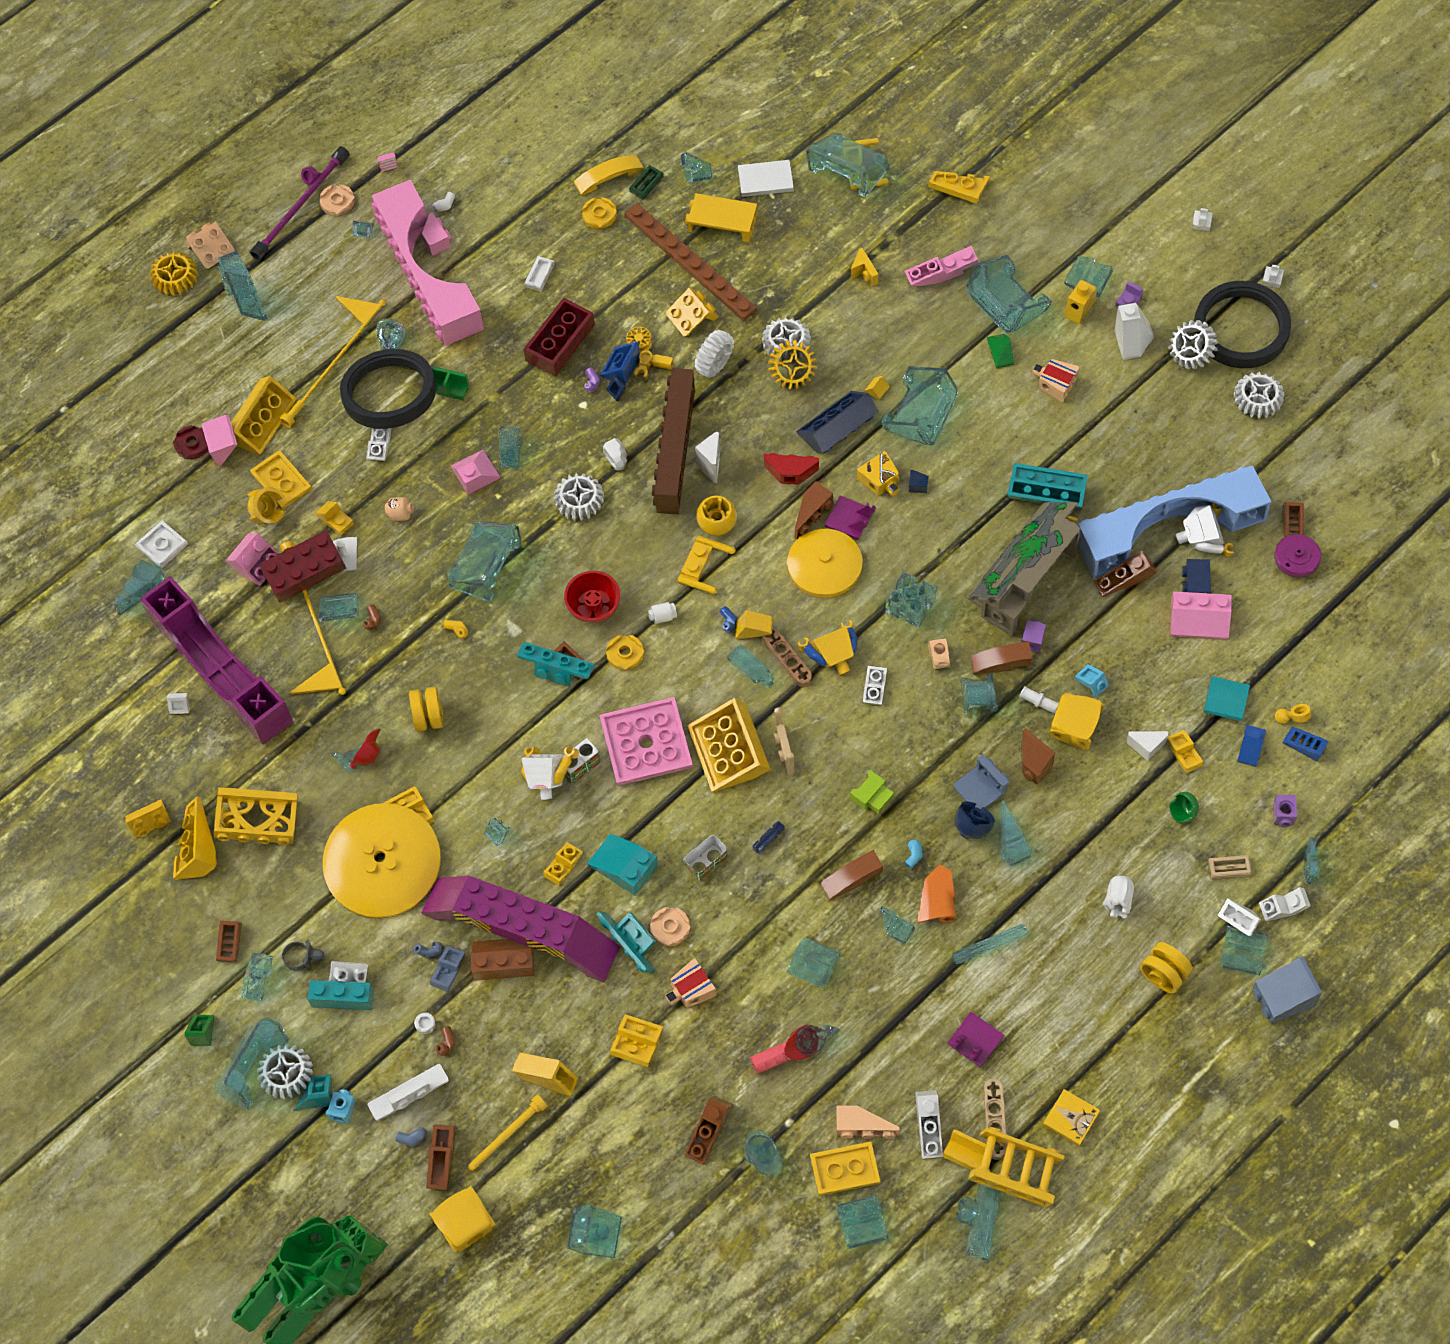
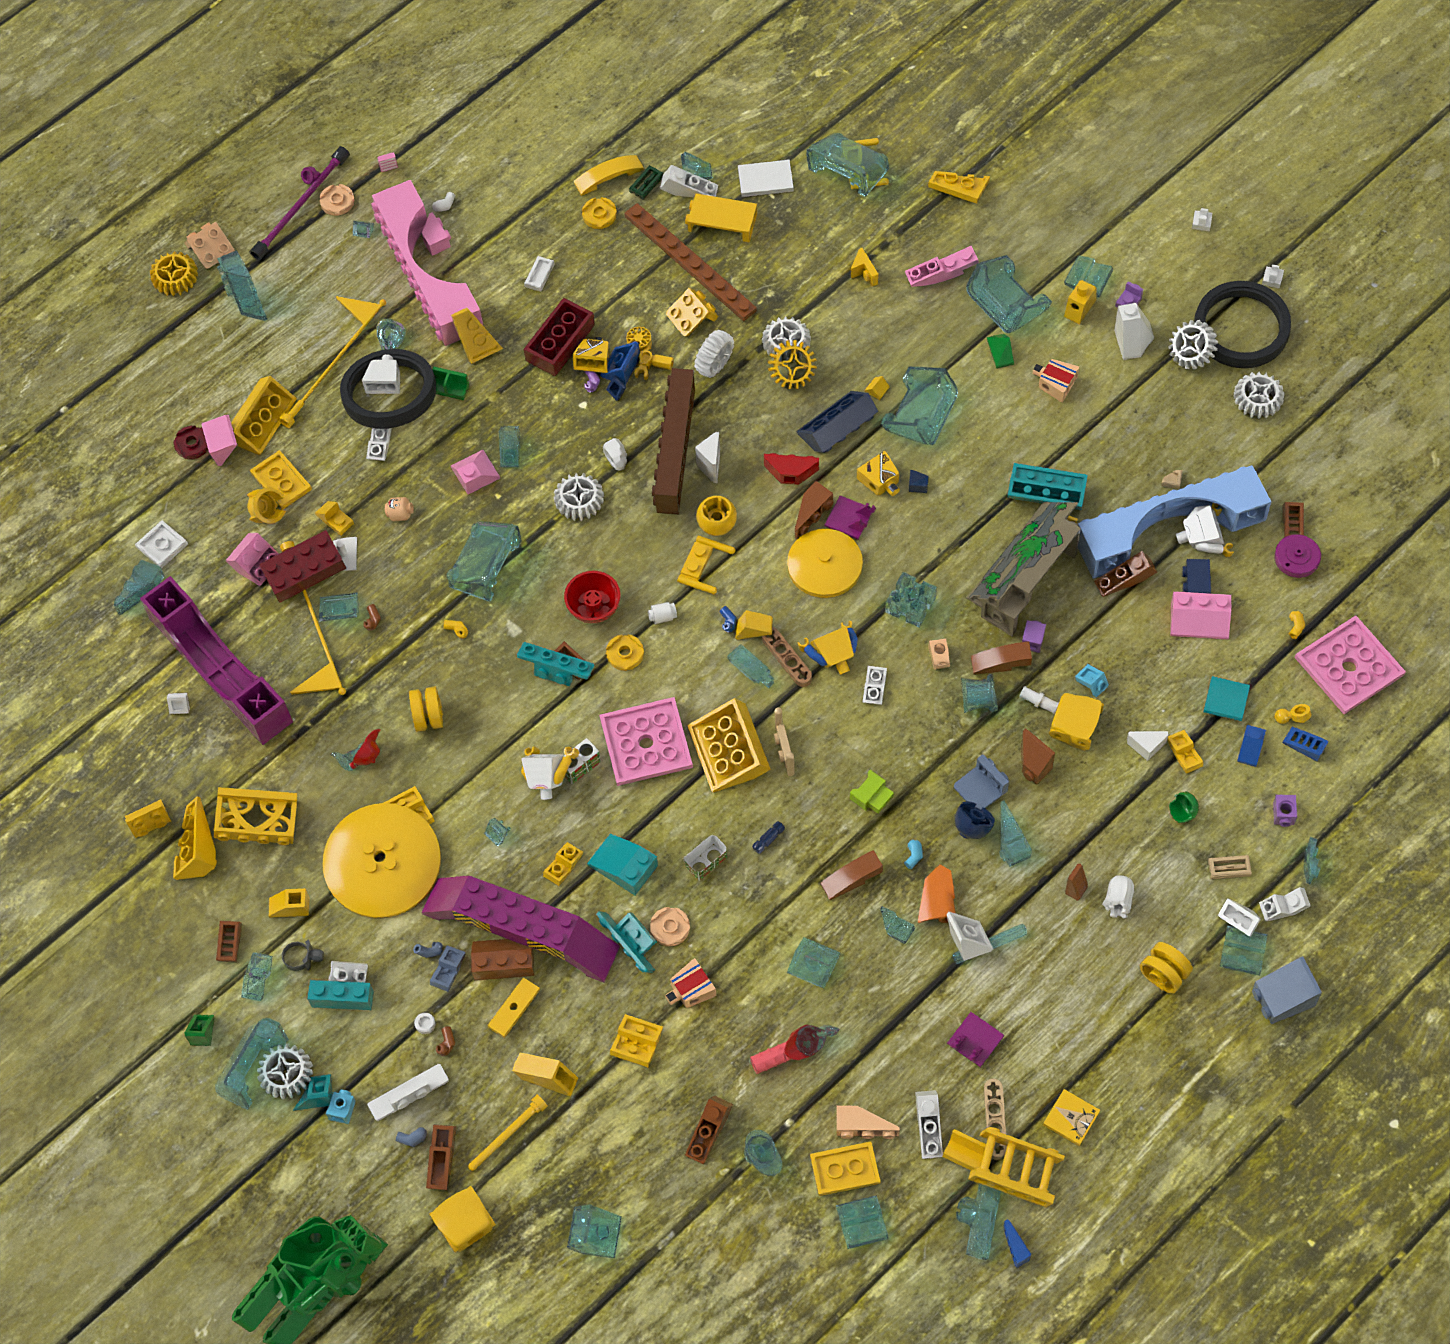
(289, 903): none -> yellow slope
(382, 377): none -> white torso
(474, 337): none -> yellow wing
(520, 998): none -> yellow tile
(592, 355): none -> yellow torso
(685, 184): none -> white slope
(968, 936): none -> white slope
(1017, 1247): none -> blue slope
(1076, 883): none -> dark orange slope
(1172, 480): none -> tan tile
(1299, 624): none -> yellow arm
(1352, 644): none -> bright pink piece

